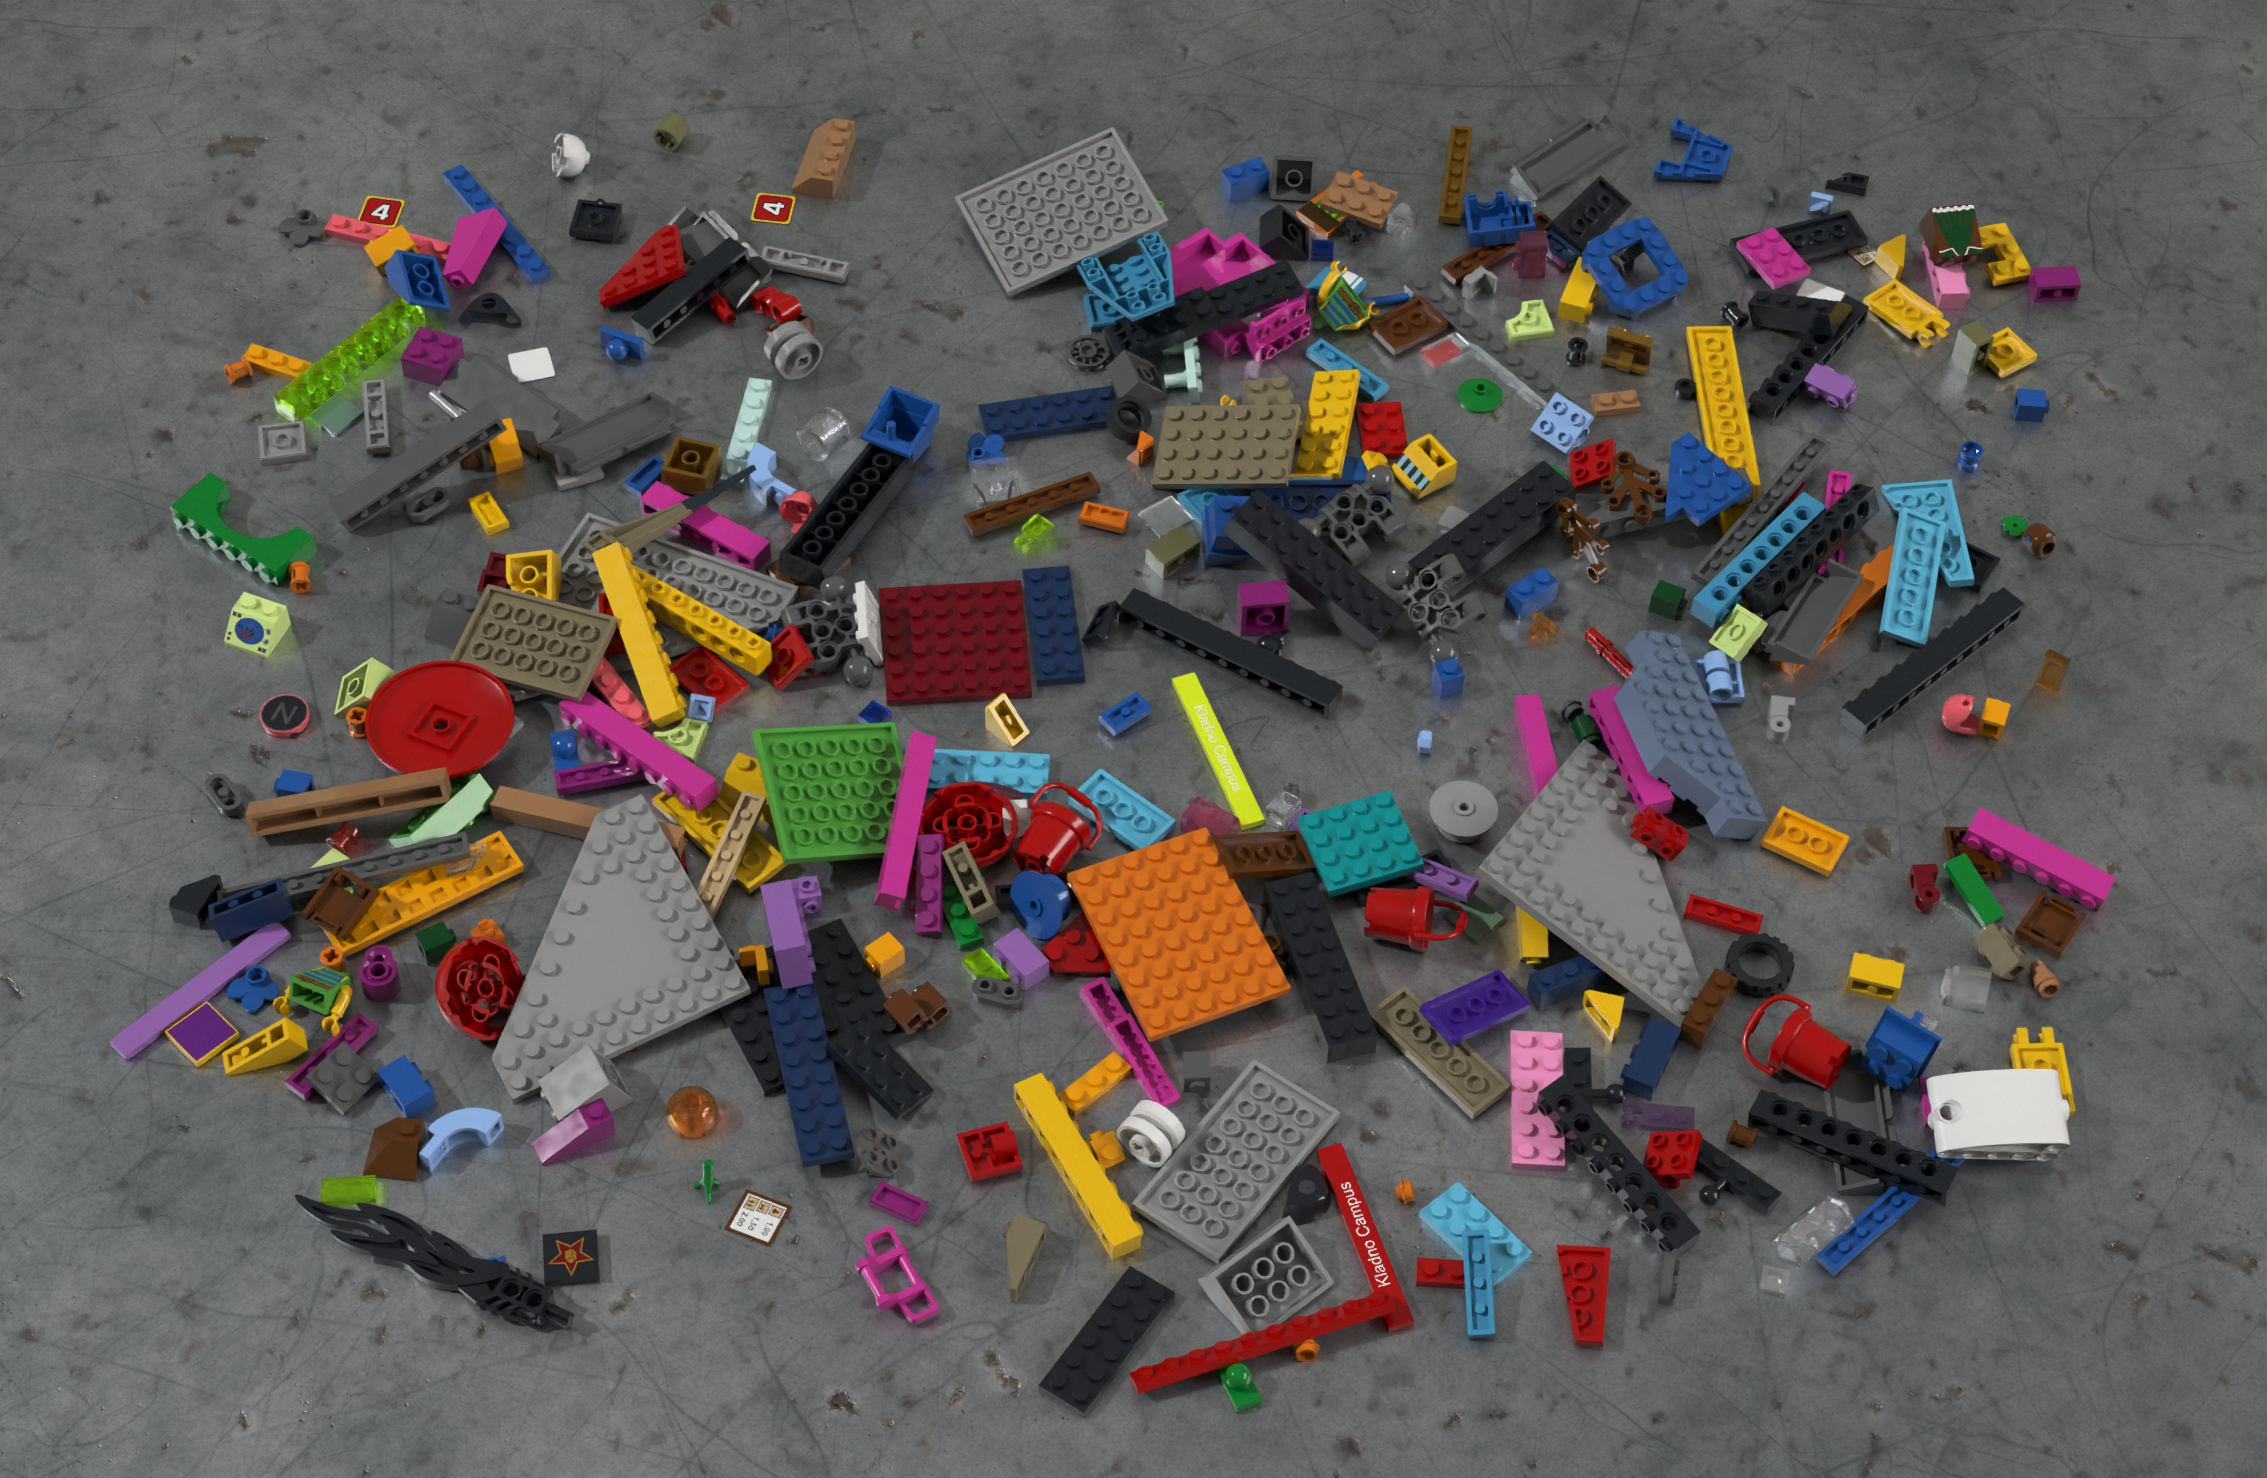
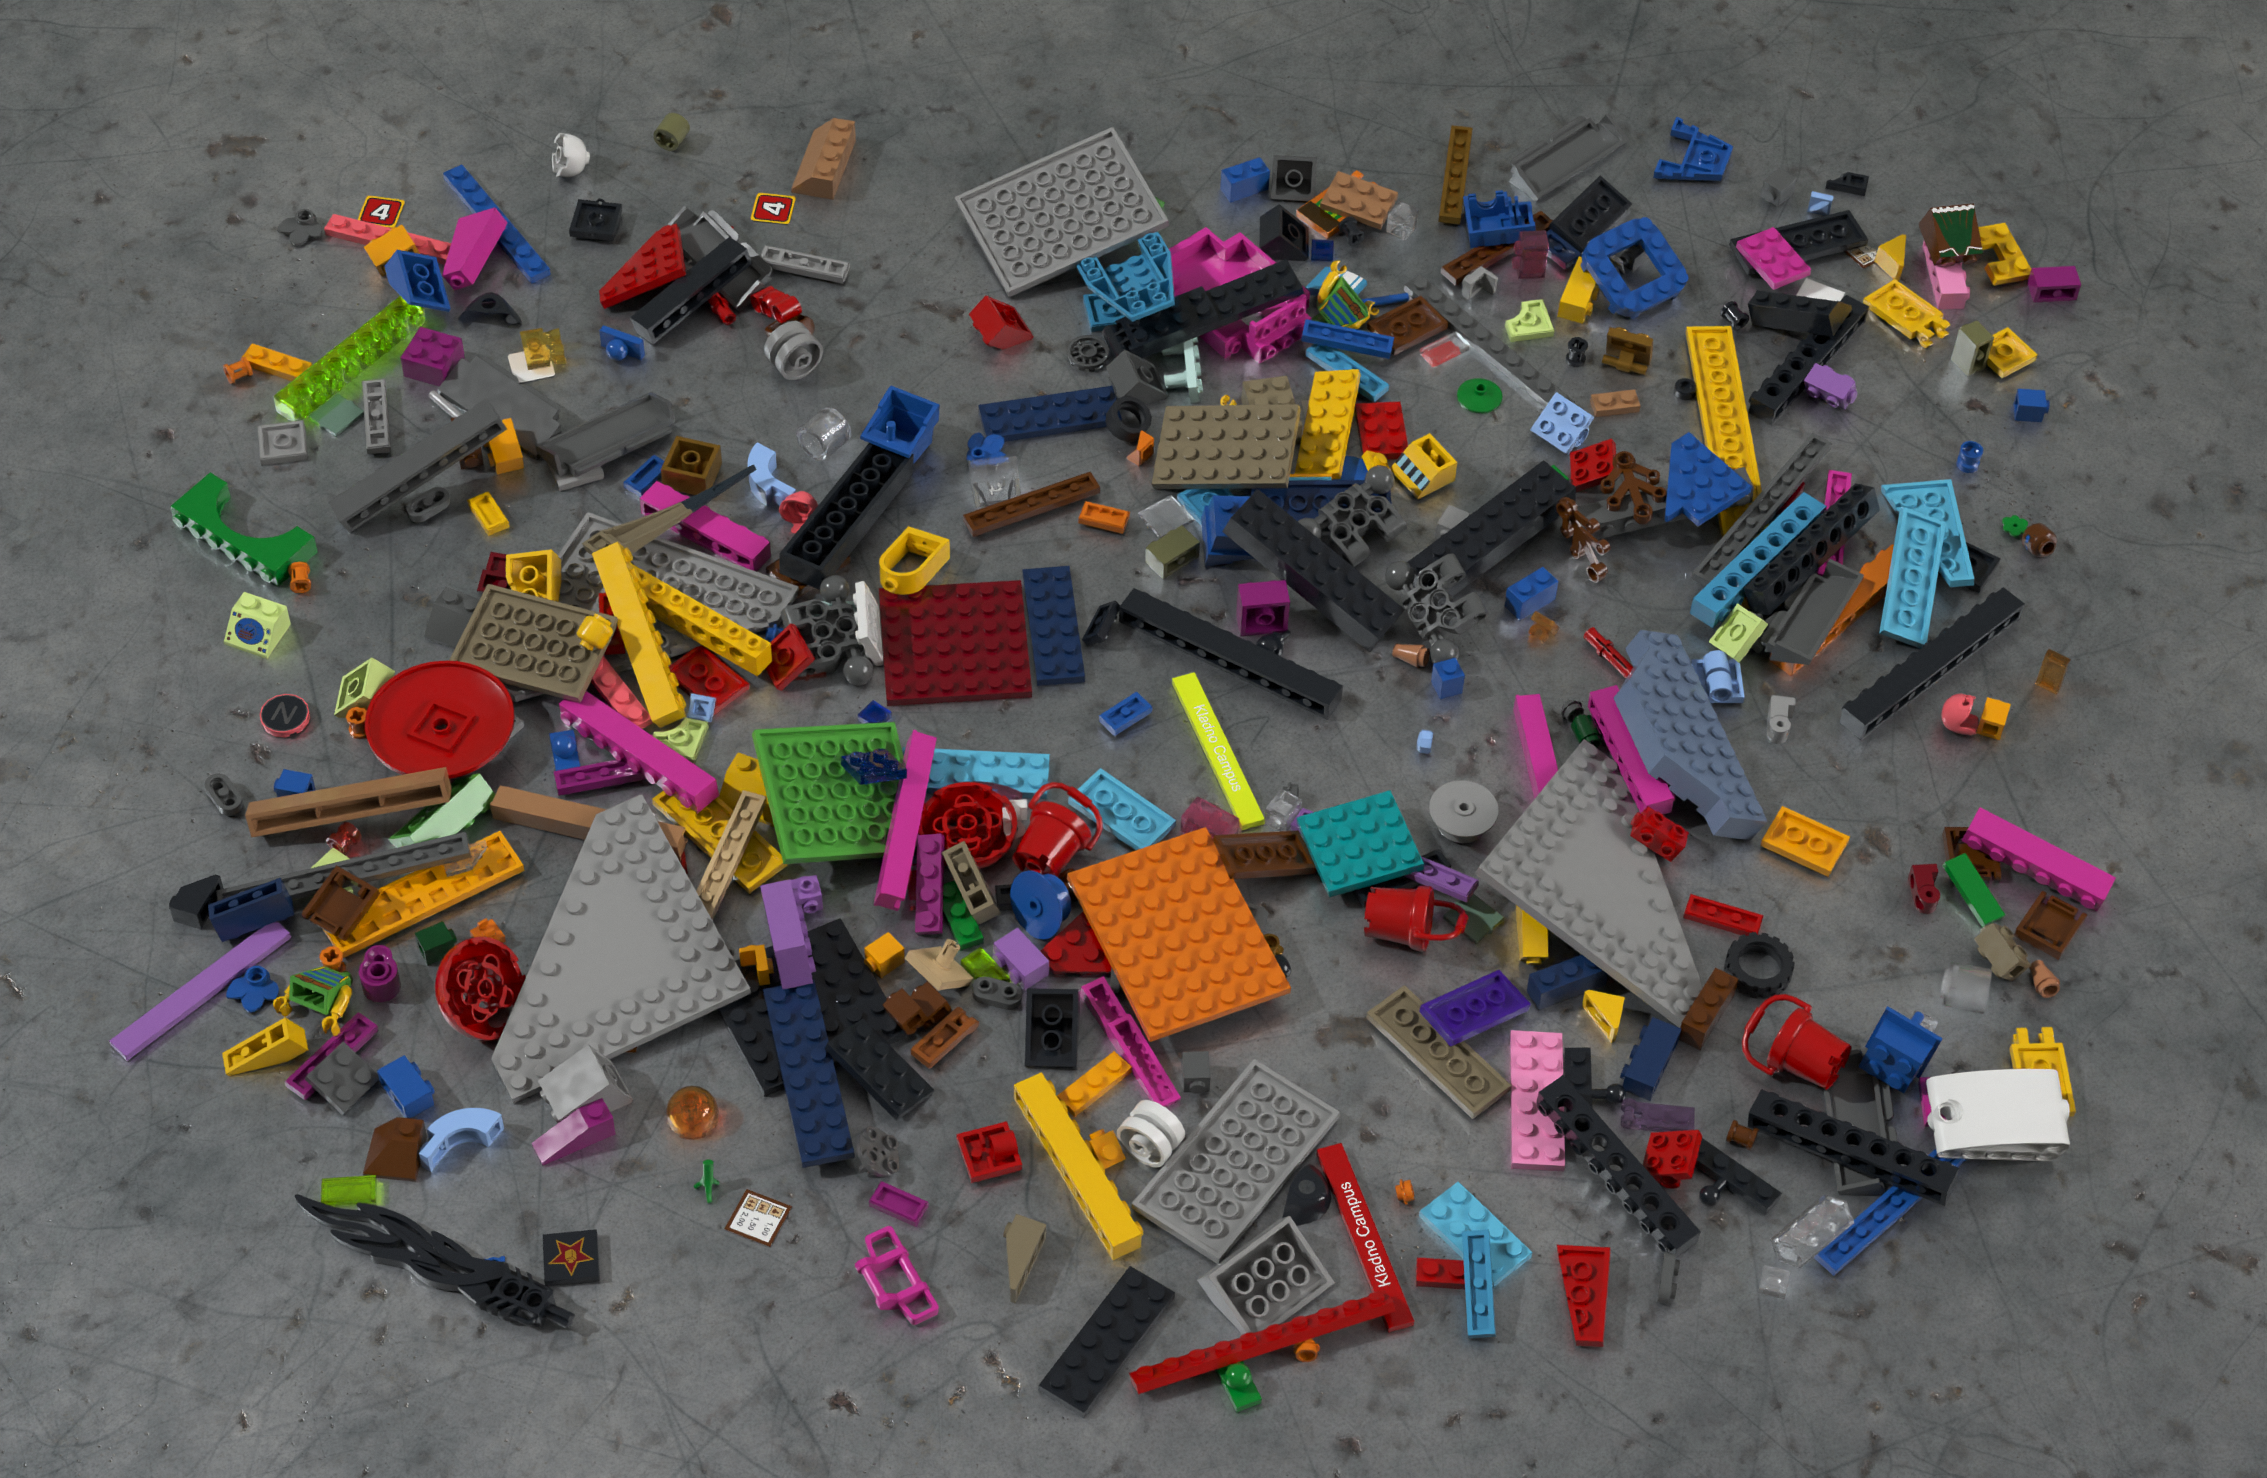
(202, 1034): dark purple tile -> none
(536, 351): none -> clear yellow plate
(594, 632): none -> yellow head
(747, 428): light aqua plate -> none
(873, 766): none -> clear blue plate
(920, 543): none -> yellow window
(939, 966): none -> tan tile
(944, 1037): none -> dark orange plate
(999, 324): none -> red slope
(1004, 721): yellow slope -> none
(1035, 530): clear neon green plate -> none
(1052, 1027): none -> black slope
(1320, 967): black brick -> none
(1347, 339): none -> blue plate
(1412, 654): none -> nougat cone
(1668, 600): dark green brick -> none
(1875, 977): yellow brick -> none

